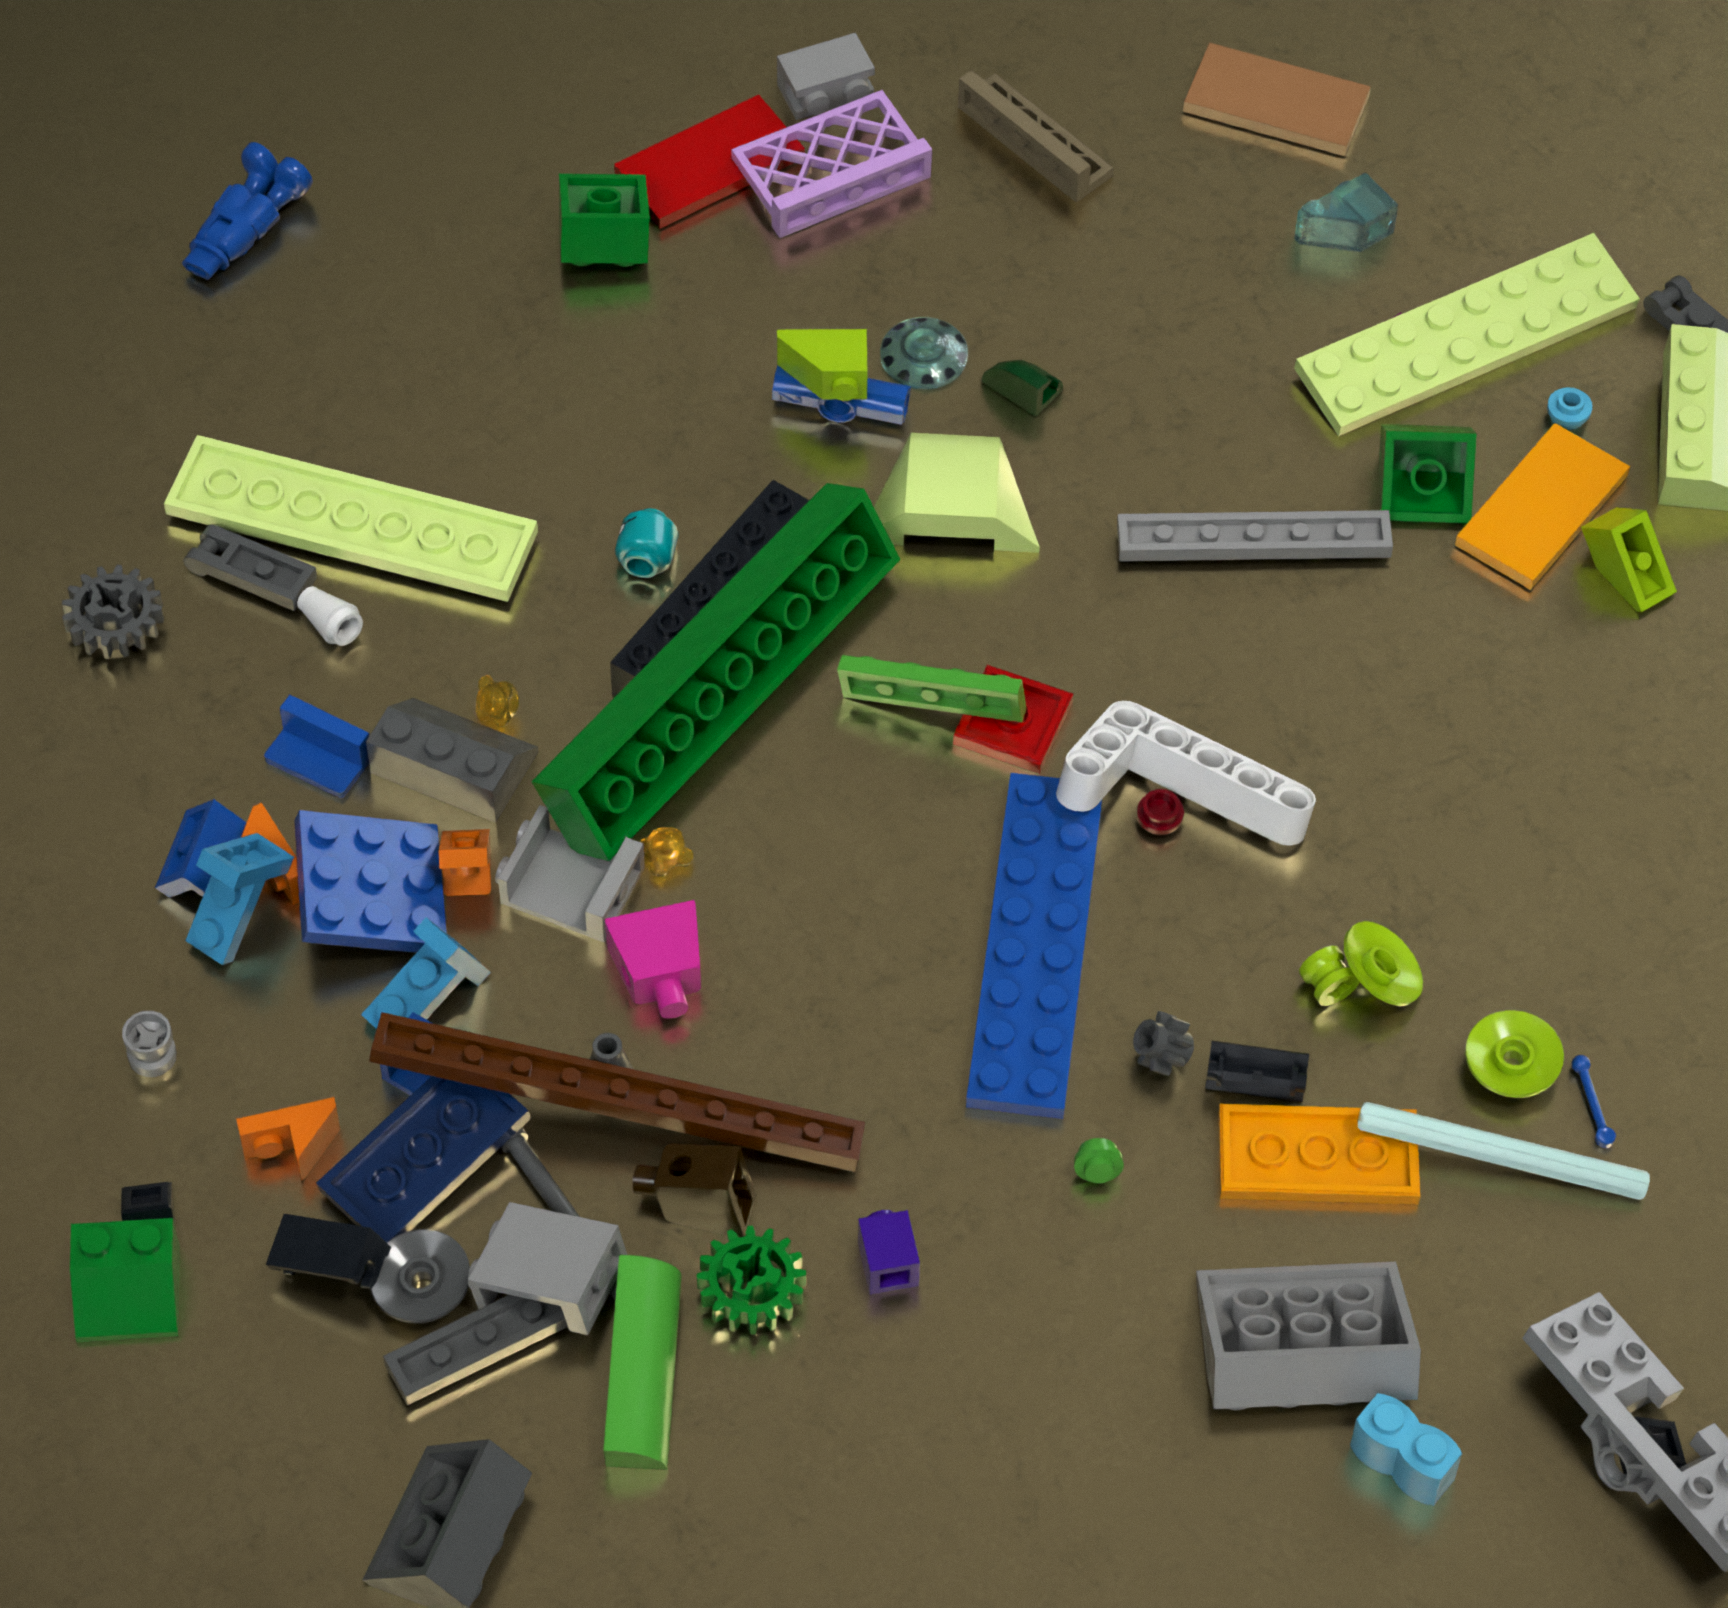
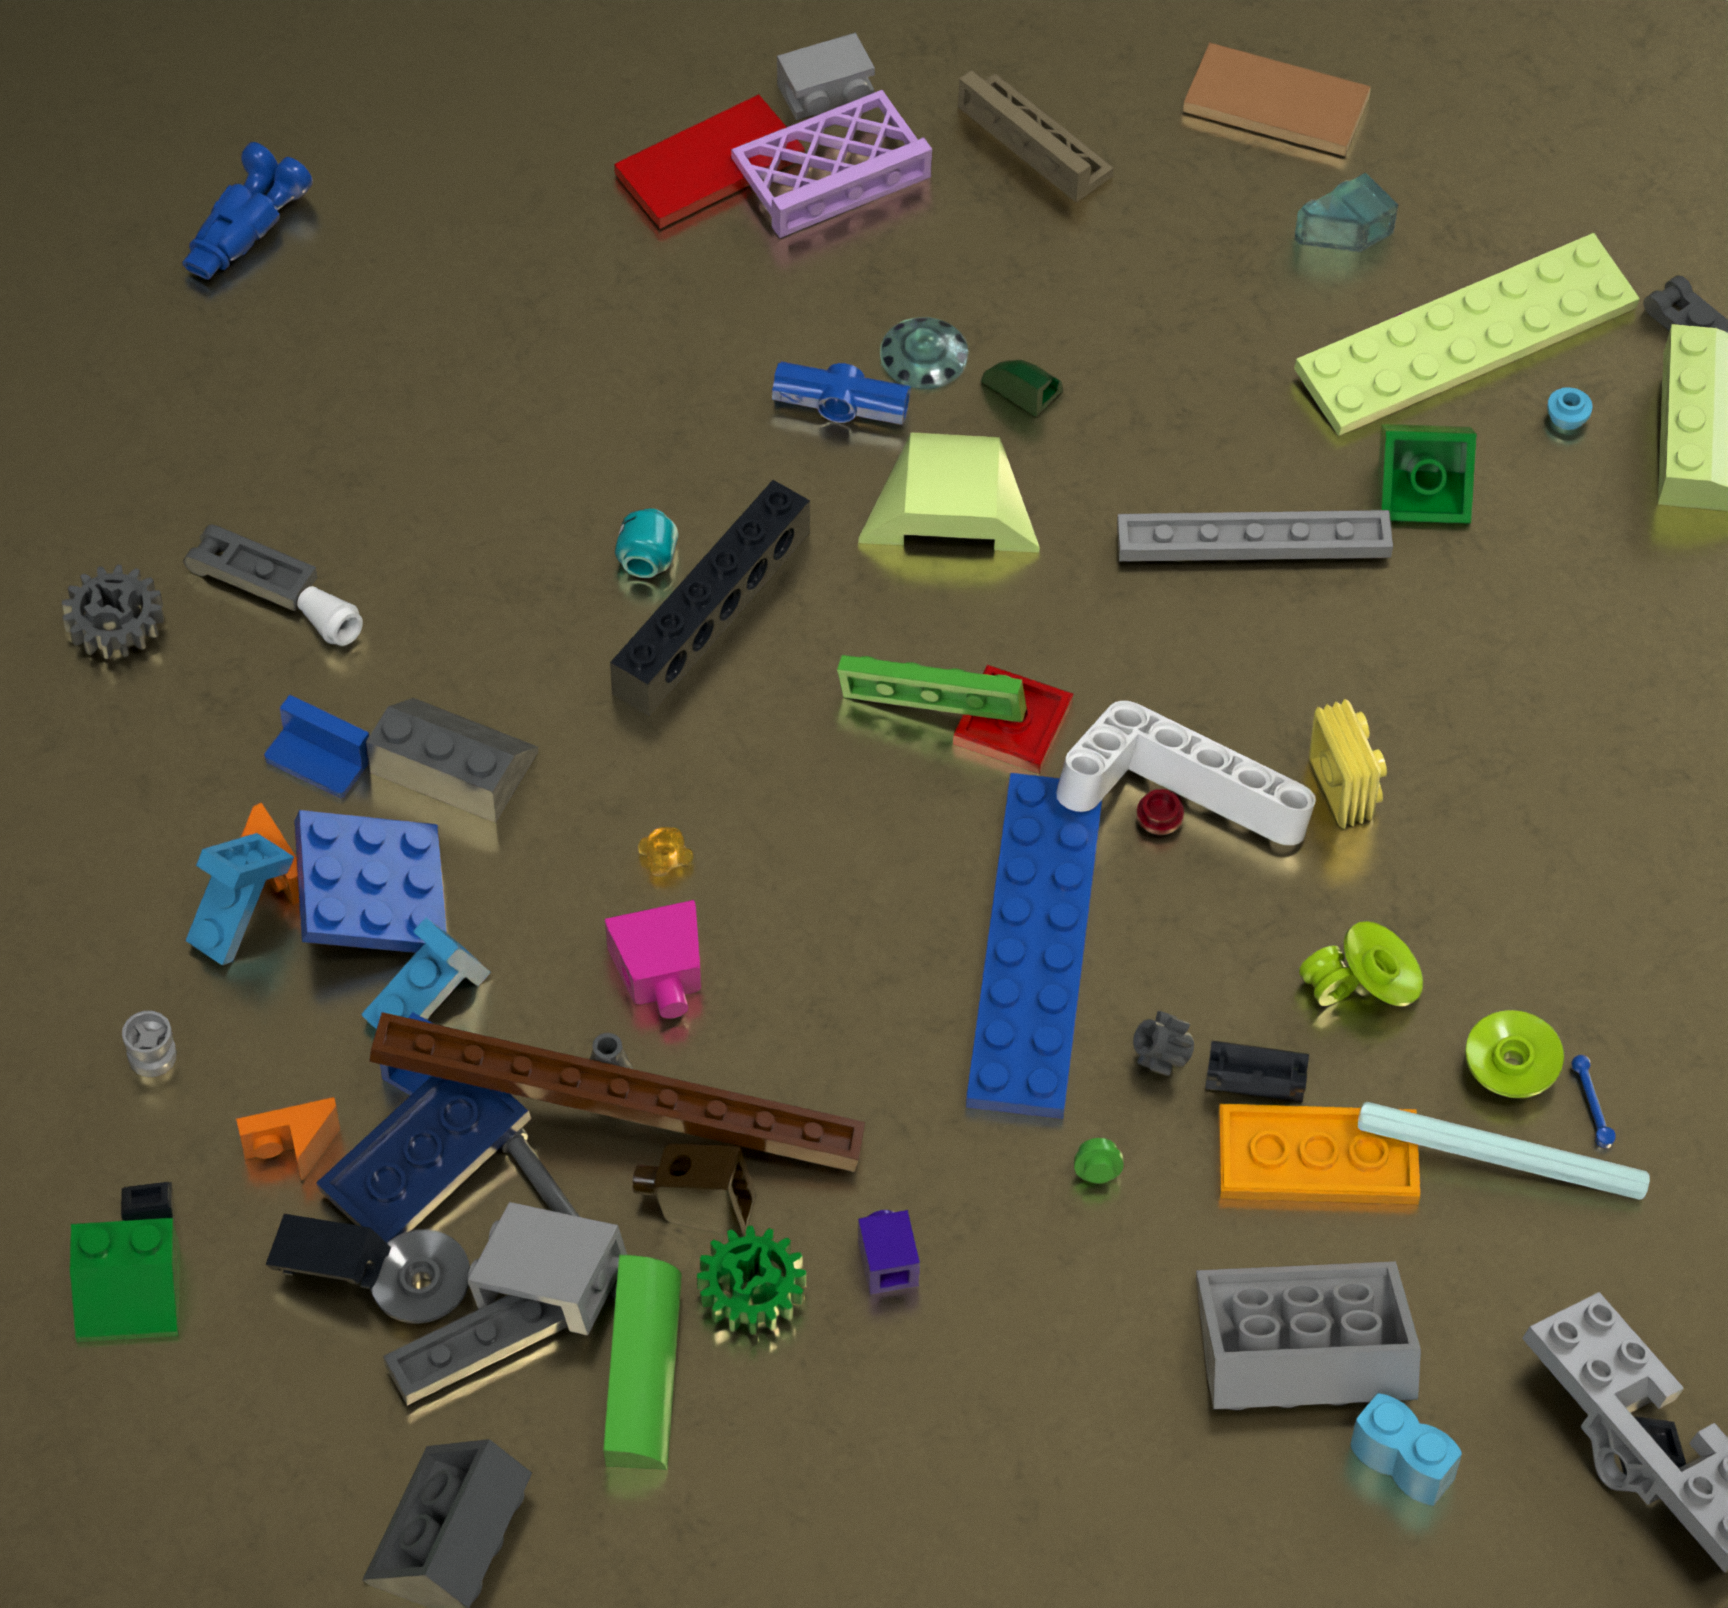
(200, 828): blue panel -> none
(352, 518): yellowish green plate -> none
(465, 862): orange slope -> none
(496, 701): clear yellow plate -> none
(565, 886): light grey panel -> none
(603, 219): green slope -> none
(716, 671): green brick -> none
(826, 361): lime slope -> none
(1346, 763): none -> light yellow brick
(1542, 506): light orange tile -> none
(1630, 556): lime slope -> none

